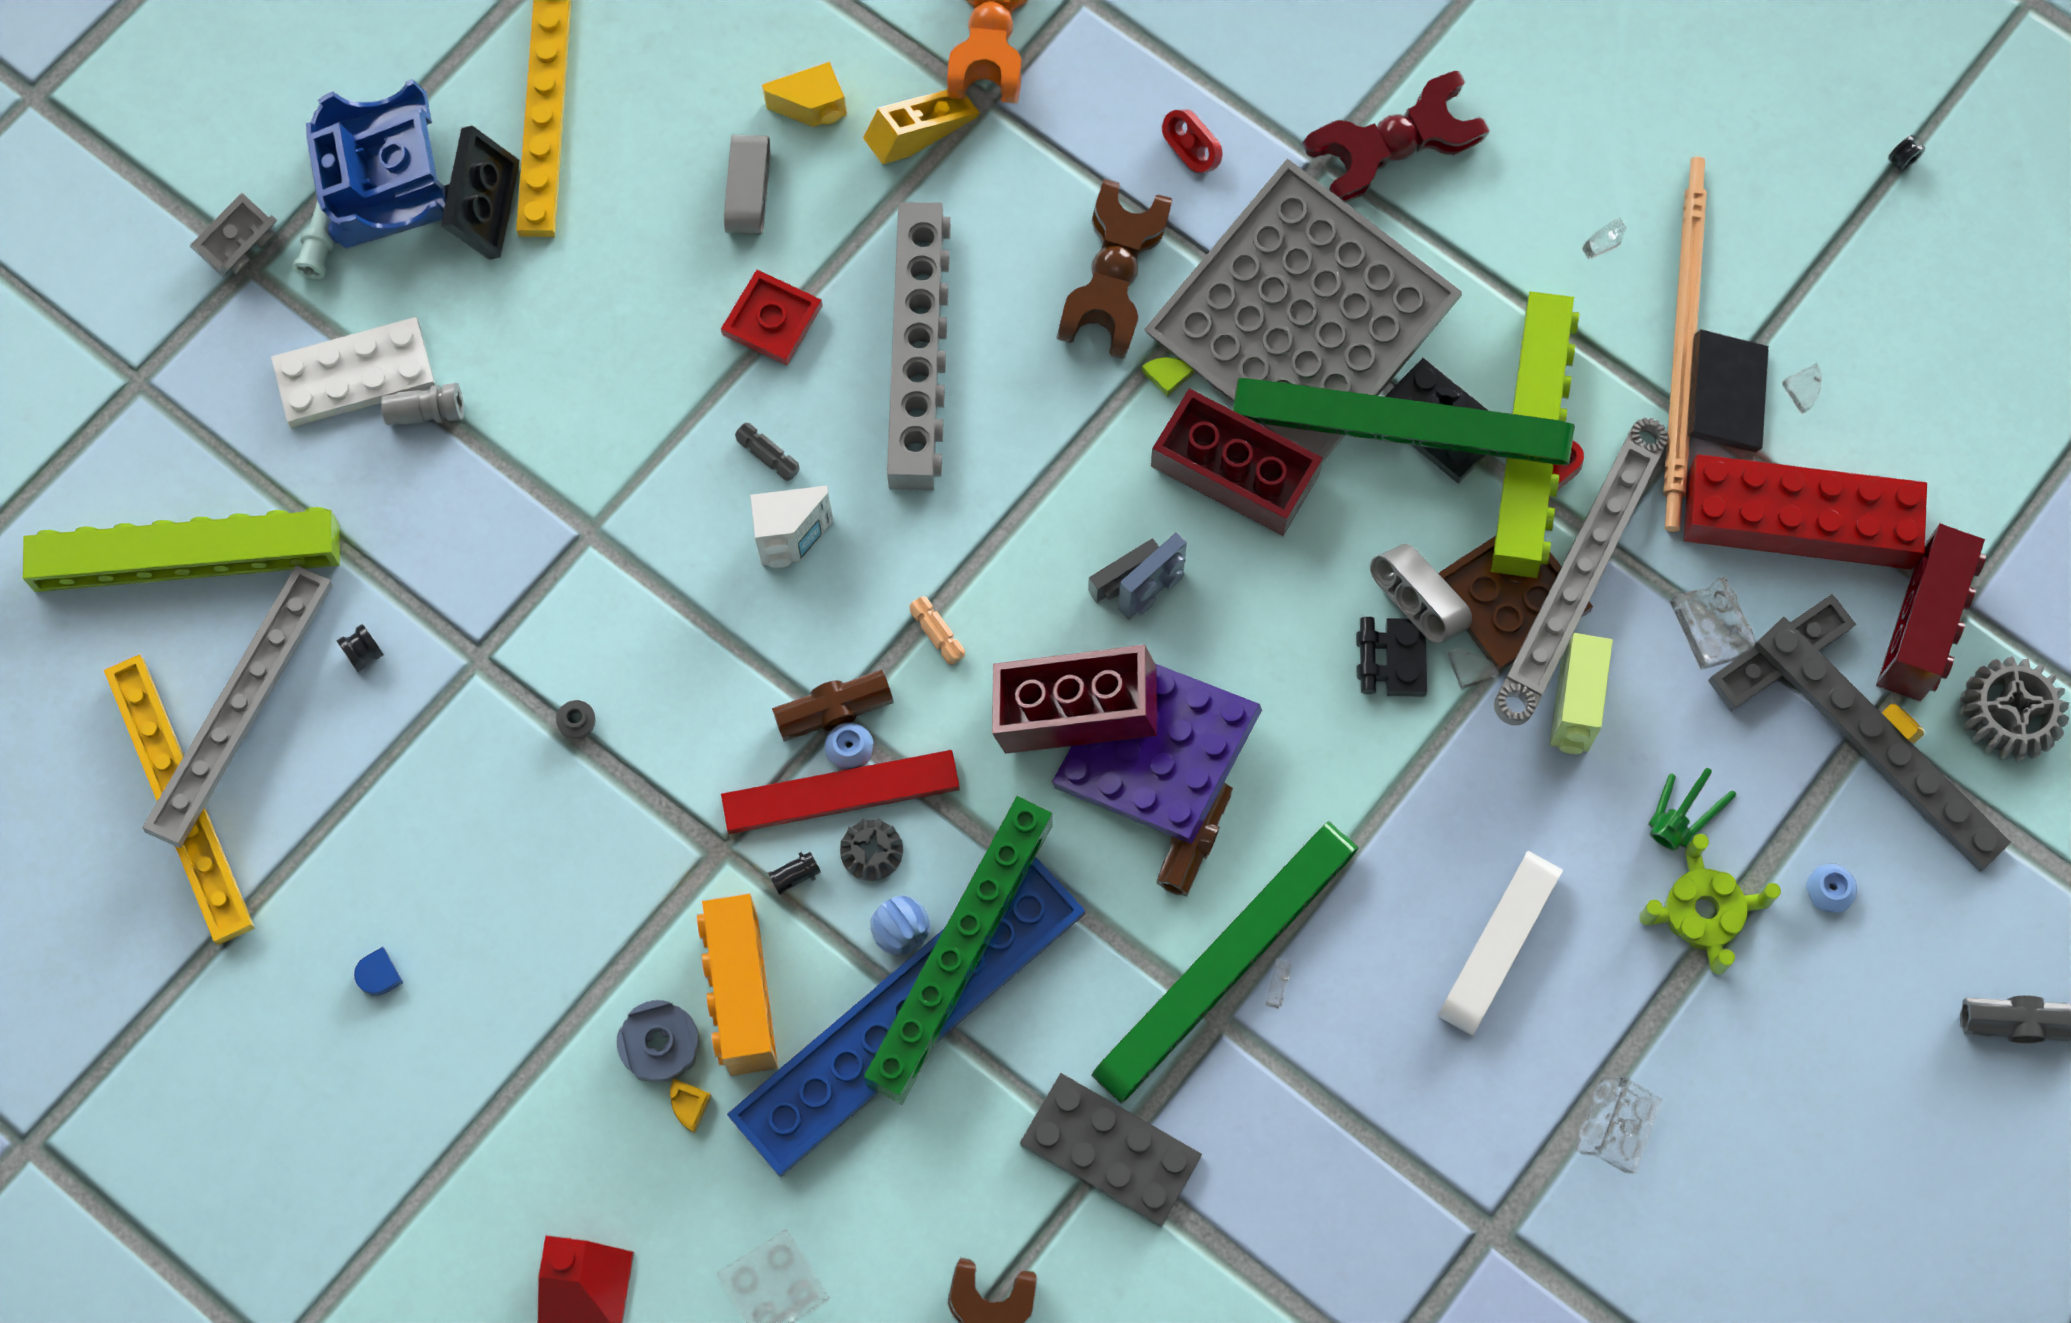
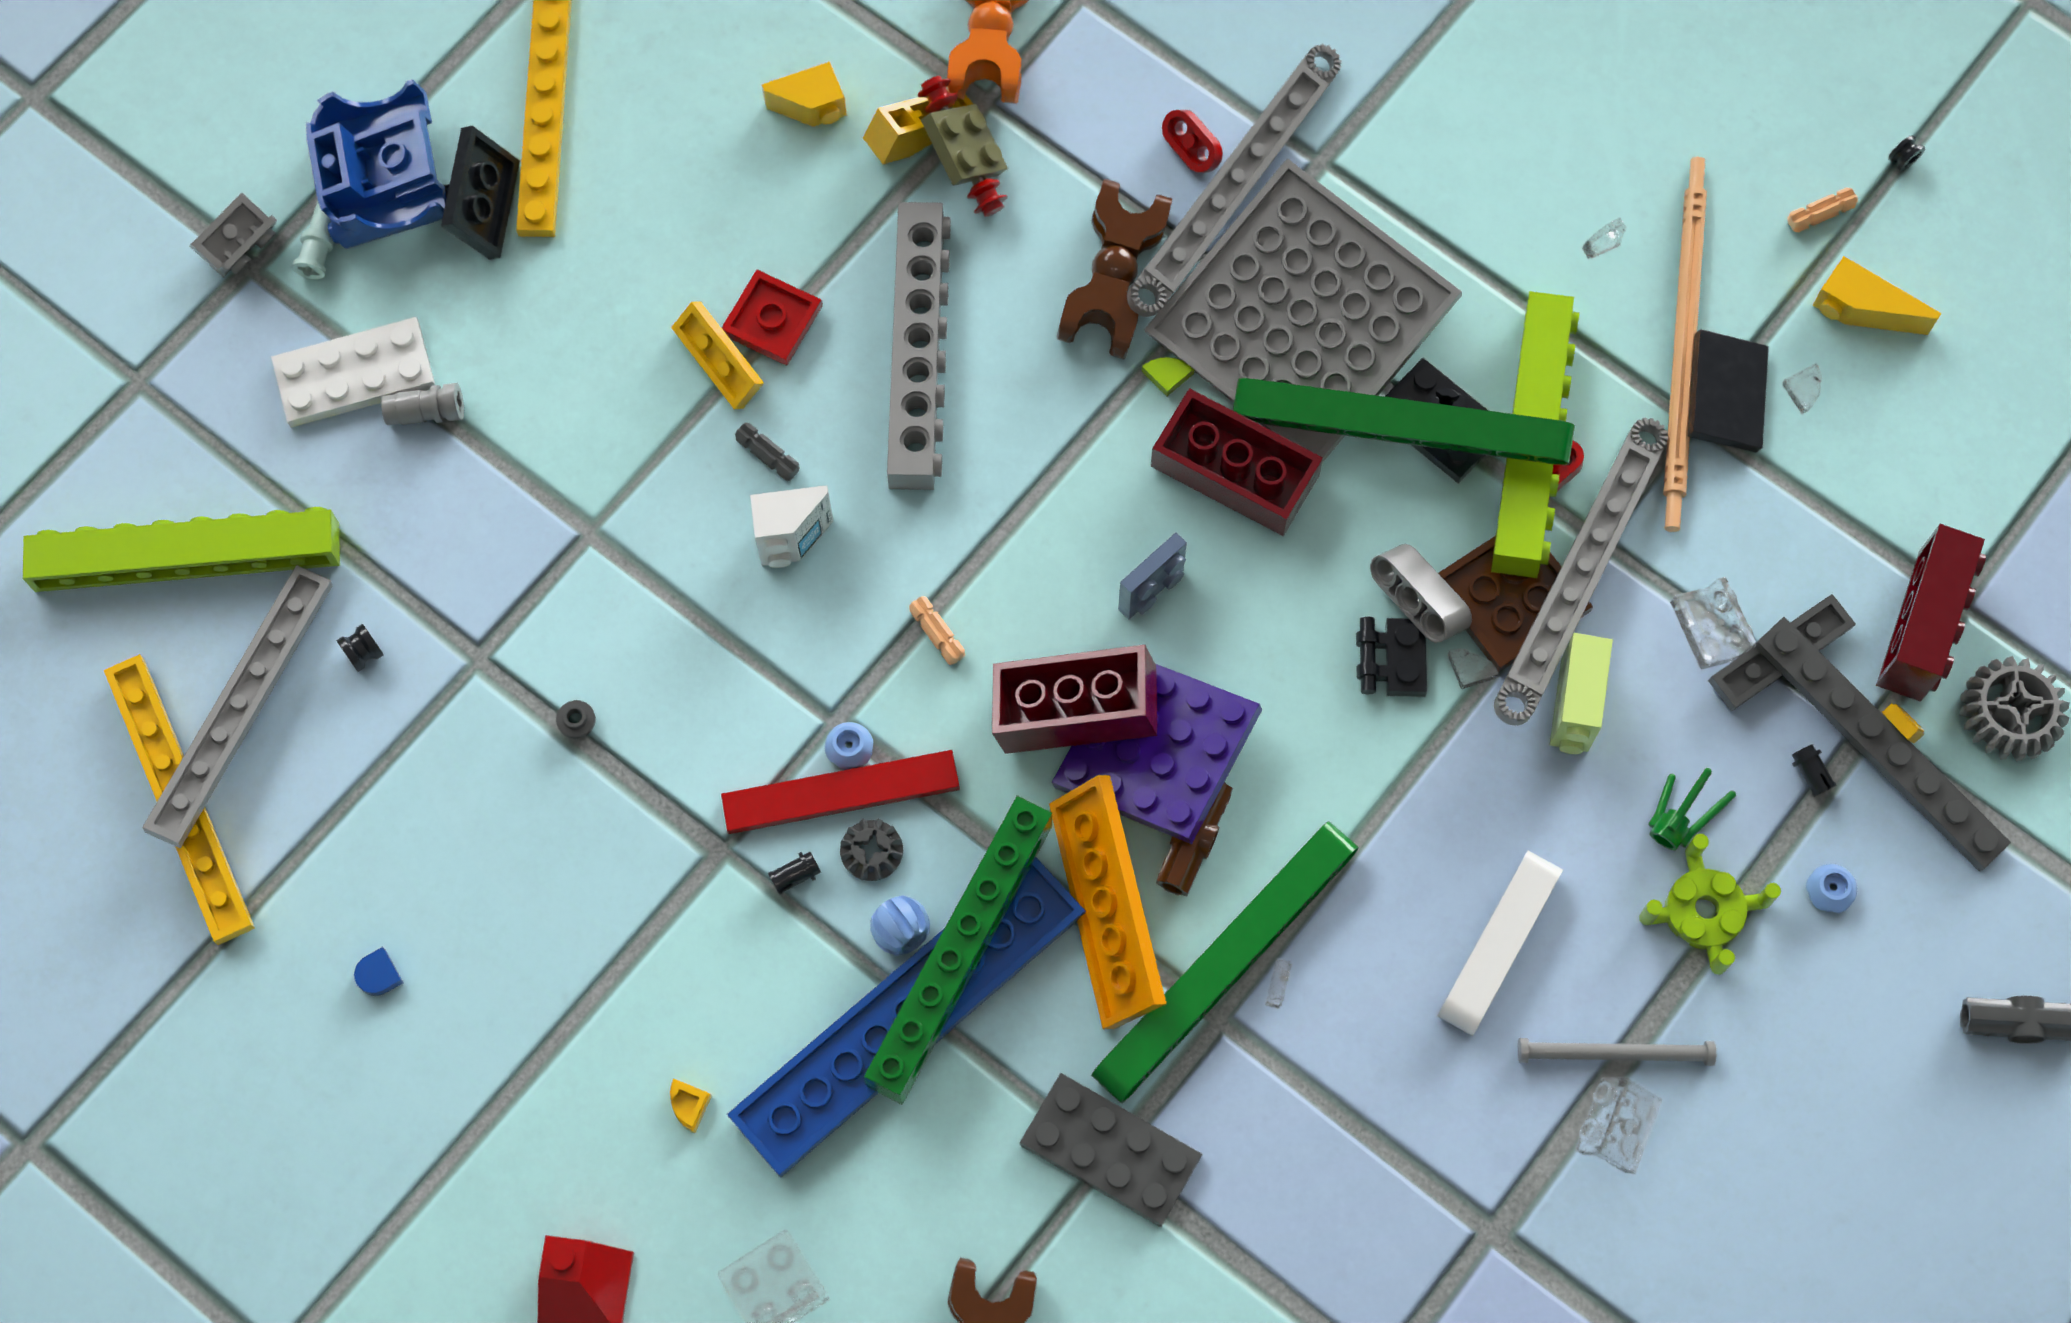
(639, 1029): sand blue plate -> none
(717, 355): none -> yellow plate
(739, 985): light orange brick -> none
(747, 184): light grey beam -> none
(832, 705): reddish brown piece -> none
(963, 144): none -> olive plate
(1105, 886): none -> light orange plate
(1107, 580): dark grey plate -> none
(1233, 181): none -> light grey plate
(1396, 136): dark red piece -> none
(1597, 1051): none -> light grey bar
(1805, 511): red brick -> none
(1813, 770): none -> black pin
(1822, 209): none -> light nougat axle
(1867, 300): none -> yellow slope

